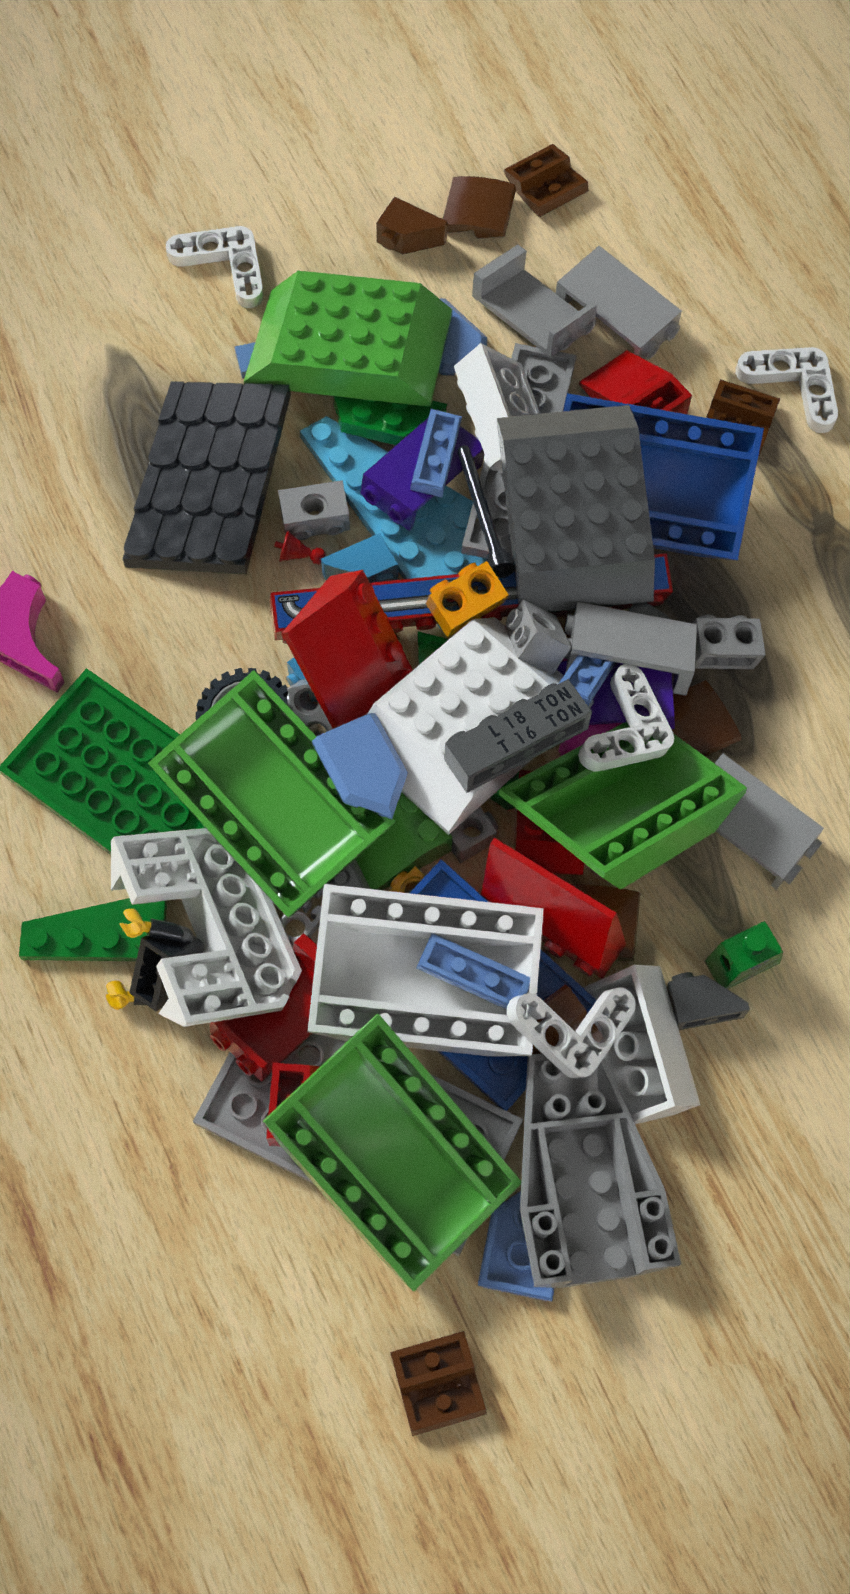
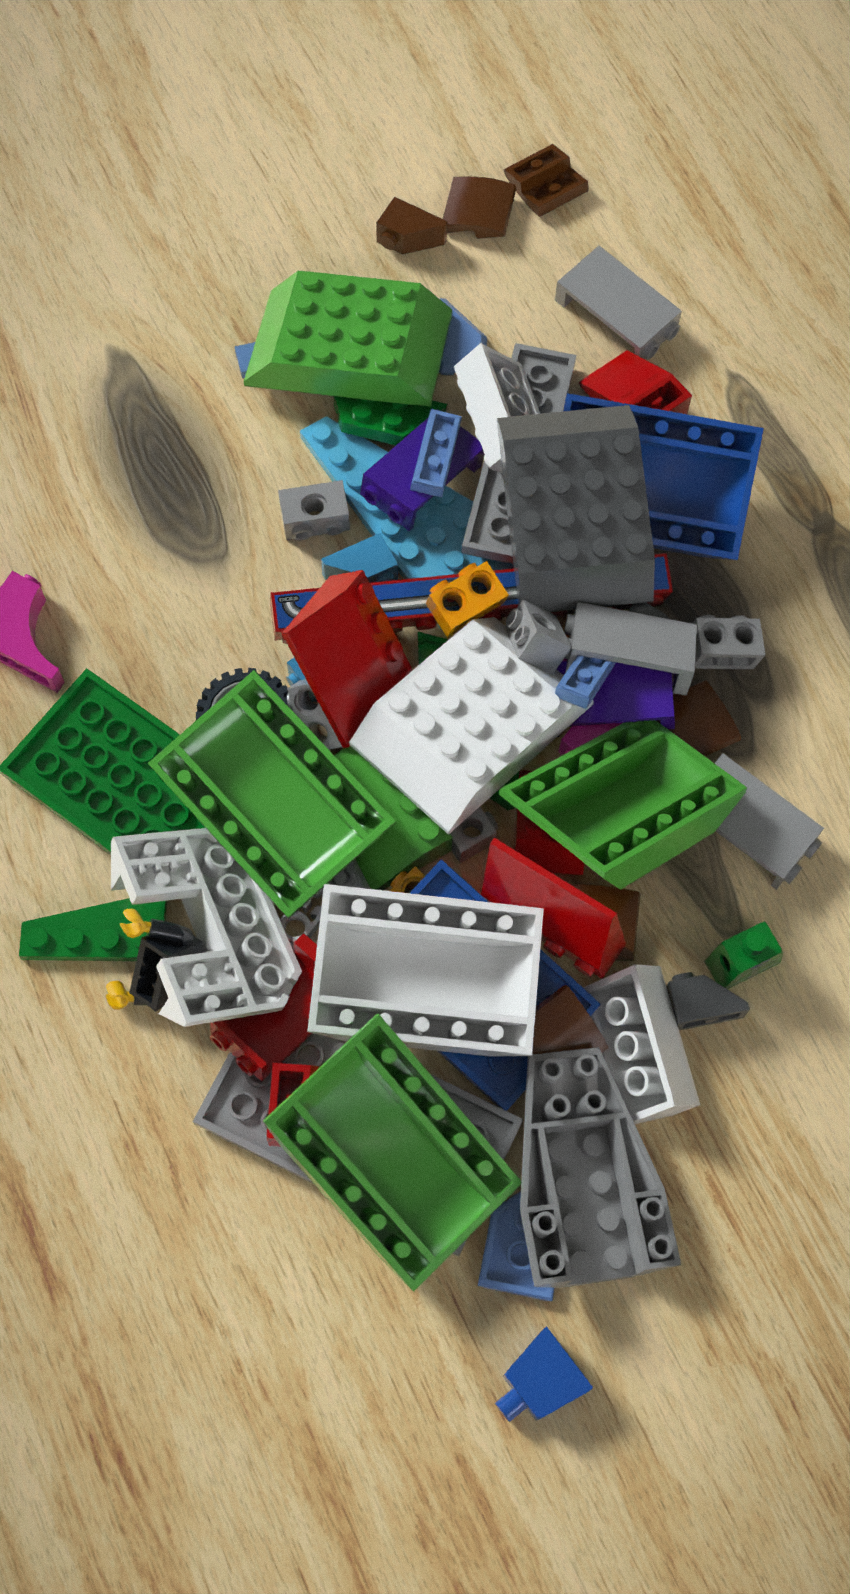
(207, 477): black piece -> none
(235, 253): white beam -> none
(295, 549): red piece -> none
(363, 764): medium blue tile -> none
(438, 1383): reddish brown slope -> none
(472, 971): medium blue tile -> none
(498, 558): black piece -> none
(516, 735): dark grey brick -> none
(529, 304): light grey panel -> none
(542, 1380): none -> blue torso
(572, 1041): white beam -> none
(640, 727): white beam -> none
(743, 406): reddish brown slope -> none
(805, 375): white beam -> none

